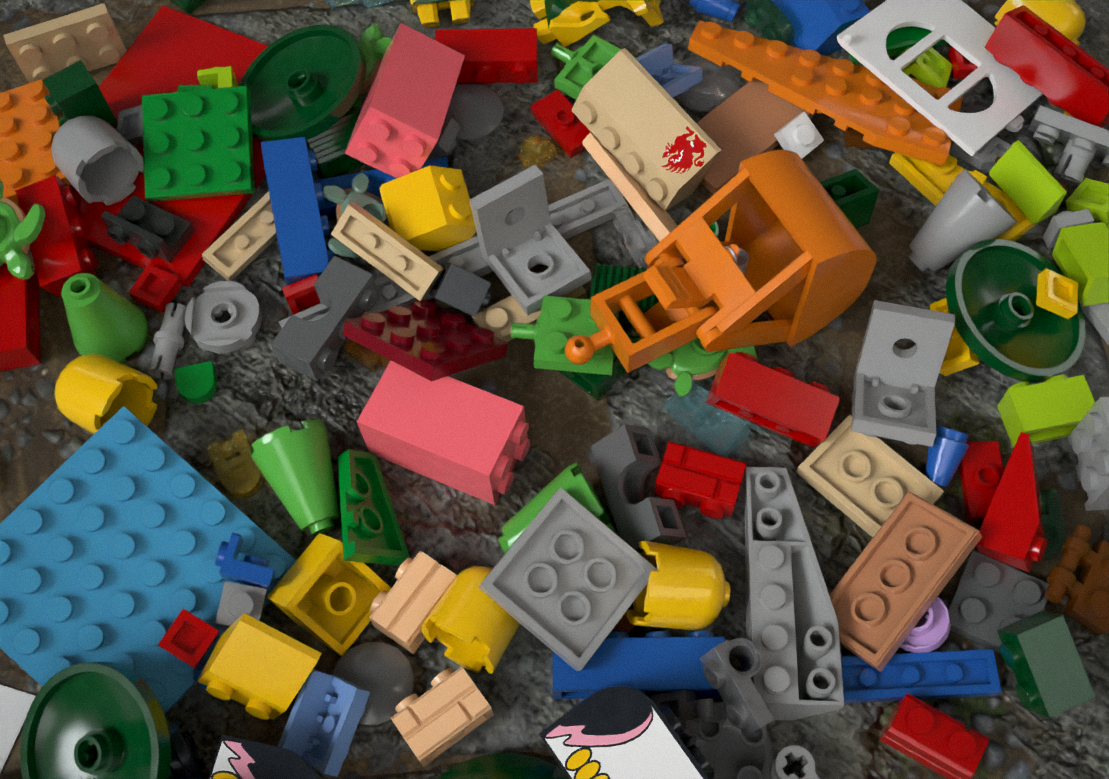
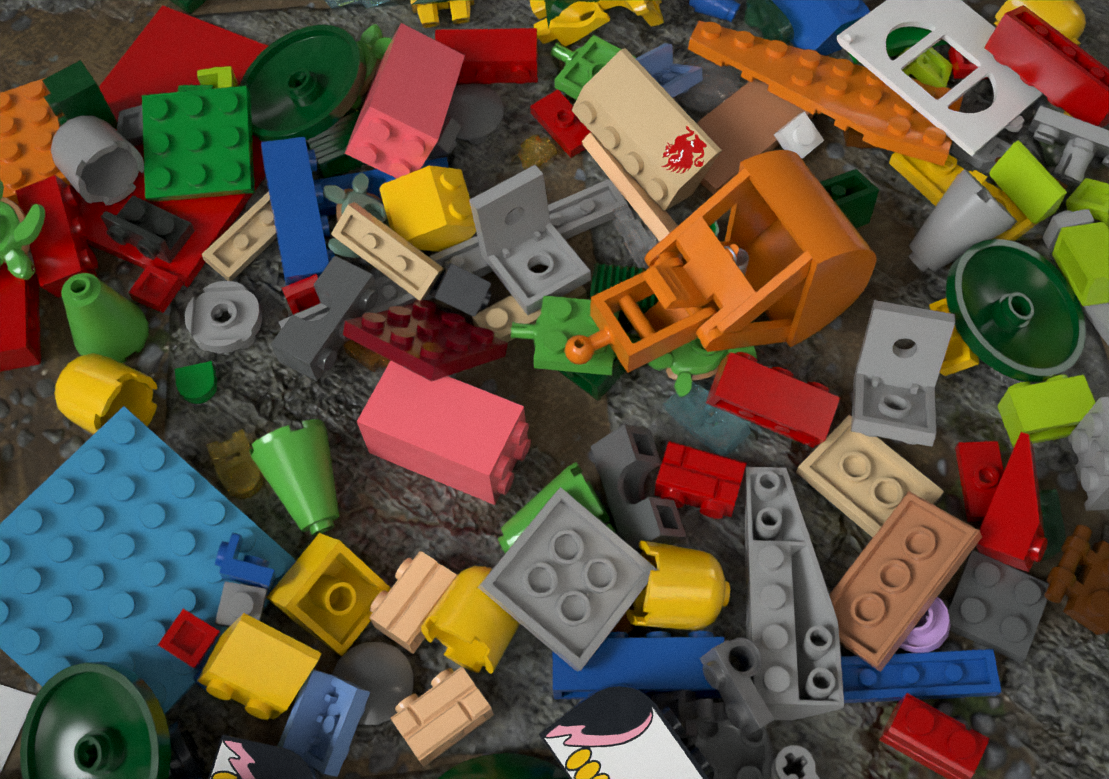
(60, 42): tan plate -> none
(168, 342): light grey pin -> none
(367, 513): green wing -> none
(945, 455): blue cone -> none
(1045, 664): dark green brick -> none
(1057, 293): yellow tile -> none

